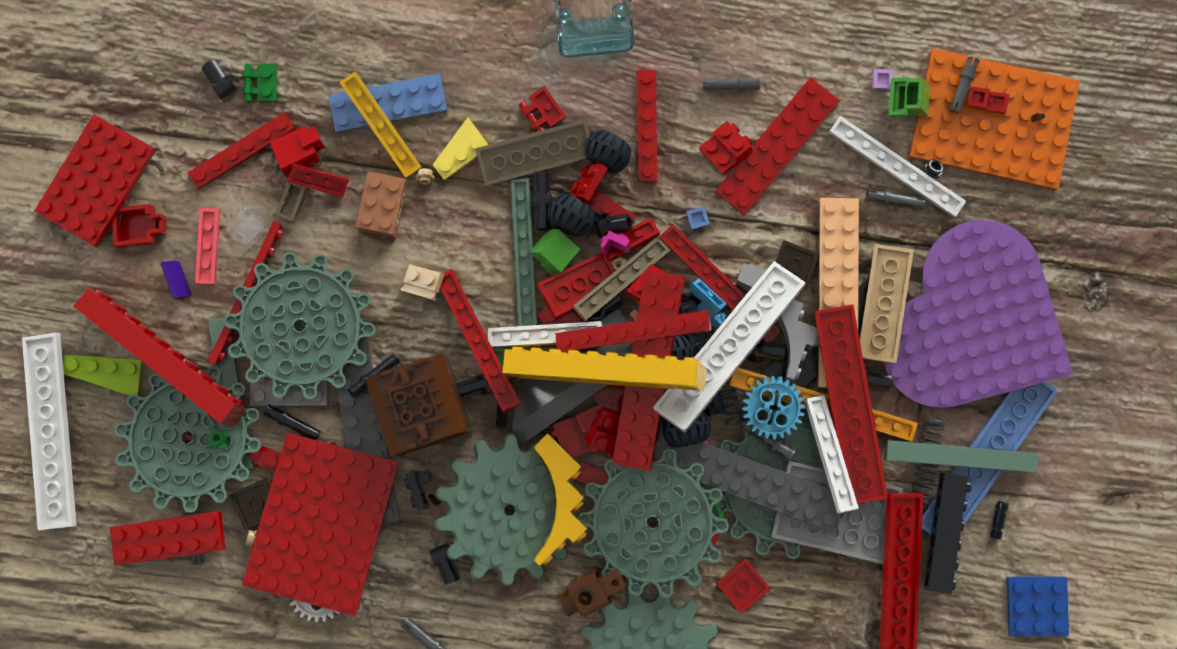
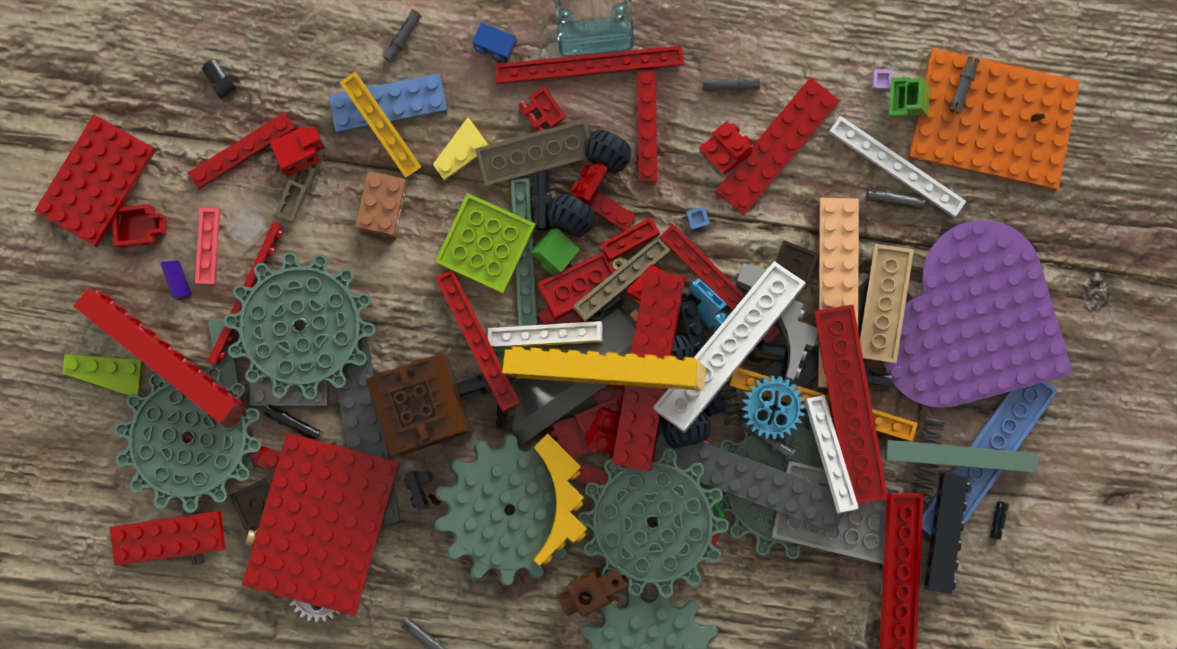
(49, 431): white plate -> none
(221, 443): green plate -> none
(266, 83): green plate -> none
(317, 180): red plate -> none
(361, 385): black pin -> none
(397, 43): none -> dark grey pin
(422, 282): tan plate -> none
(425, 176): tan plate -> none
(445, 565): black piece -> none
(485, 243): none -> lime plate
(494, 42): none -> blue piece
(589, 64): none -> red plate
(616, 224): black piece -> none
(617, 241): dark pink bracket -> none
(633, 331): red plate -> none
(742, 585): red plate -> none
(933, 169): black plate -> none
(988, 101): red slope -> none
(1037, 606): blue plate -> none

